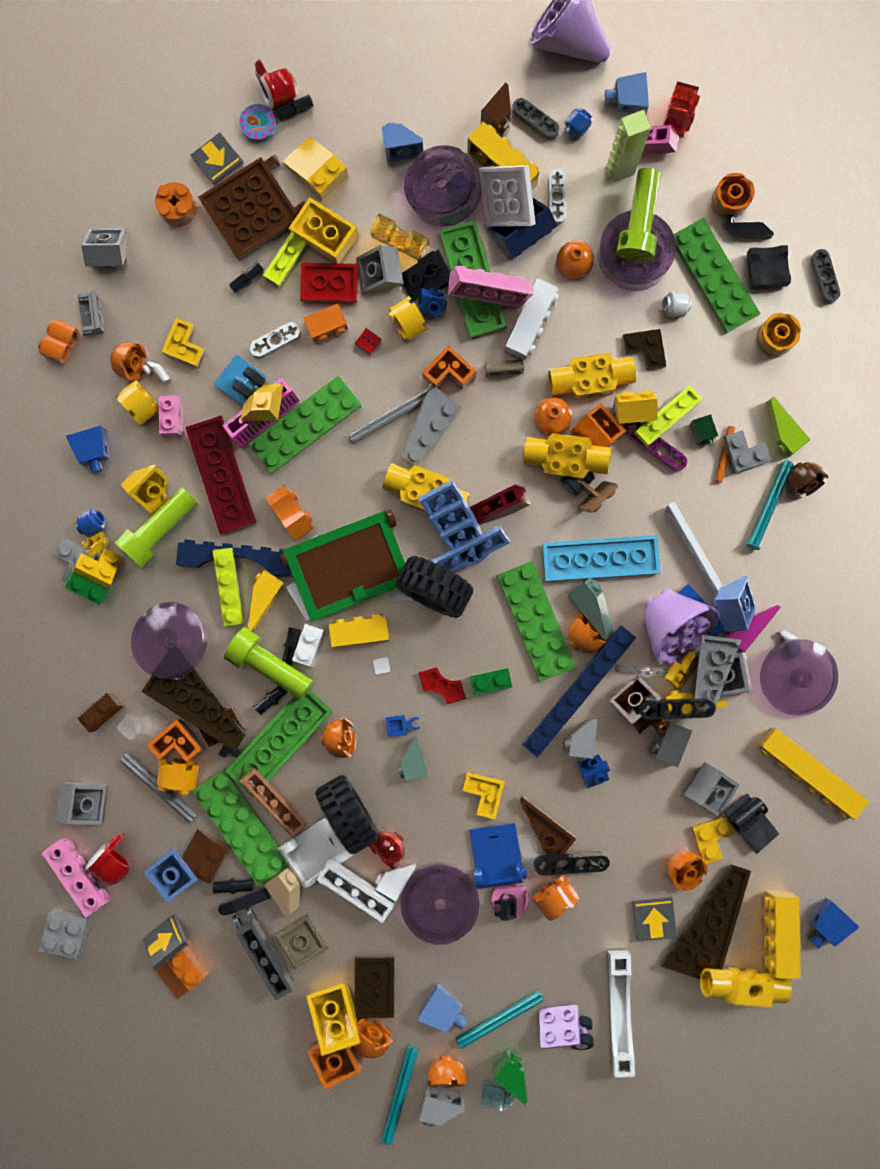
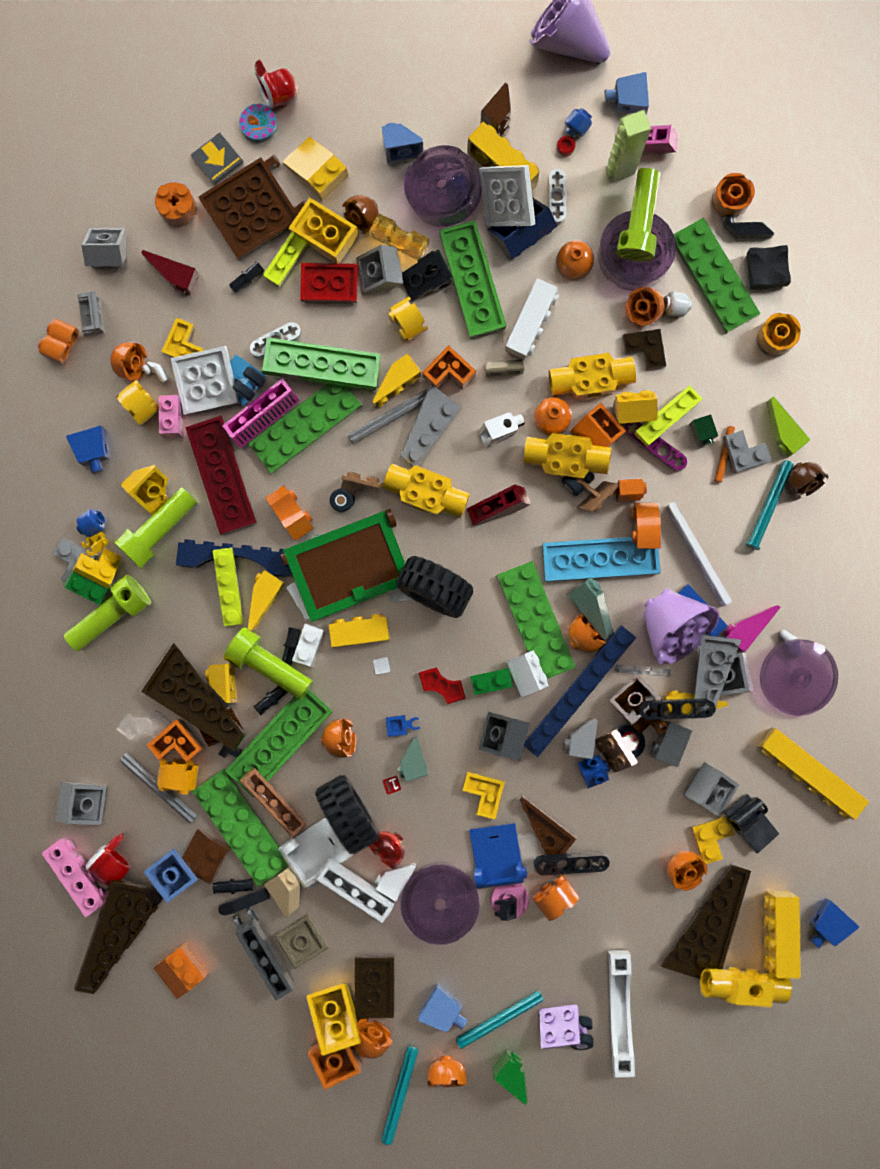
(65, 933): light grey brick -> none
(100, 712): reddish brown brick -> none
(117, 926): none -> dark brown wing
(126, 598): none -> lime piece
(165, 942): dark grey tile -> none
(169, 640): clear purple dish -> none
(178, 275): none -> dark red slope
(204, 380): none -> white plate
(222, 680): none -> yellow slope
(263, 404): yellow slope -> none
(294, 106): black axle -> none
(321, 364): none -> plate
(326, 323): orange brick -> none
(344, 498): none -> plate
(361, 212): none -> dark orange cylinder
(368, 341): red tile -> none
(391, 784): none -> red sticker
(400, 375): none -> yellow slope
(431, 303): blue brick -> none
(440, 1106): light grey slope -> none
(459, 528): medium blue slope -> none
(489, 287): bright pink slope -> none
(496, 1097): clear light blue bracket -> none
(500, 429): none -> white torso
(504, 736): none -> dark grey brick
(527, 673): none -> white brick
(535, 111): dark grey beam -> none
(566, 146): none -> red tile
(621, 747): none -> medium nougat plate
(630, 490): none -> orange brick
(644, 306): none -> orange cylinder
(646, 525): none -> orange brick
(654, 918): dark grey tile -> none
(679, 673): yellow plate -> none
(682, 107): clear red brick -> none
(736, 605): medium blue slope -> none
(816, 264): dark grey beam -> none

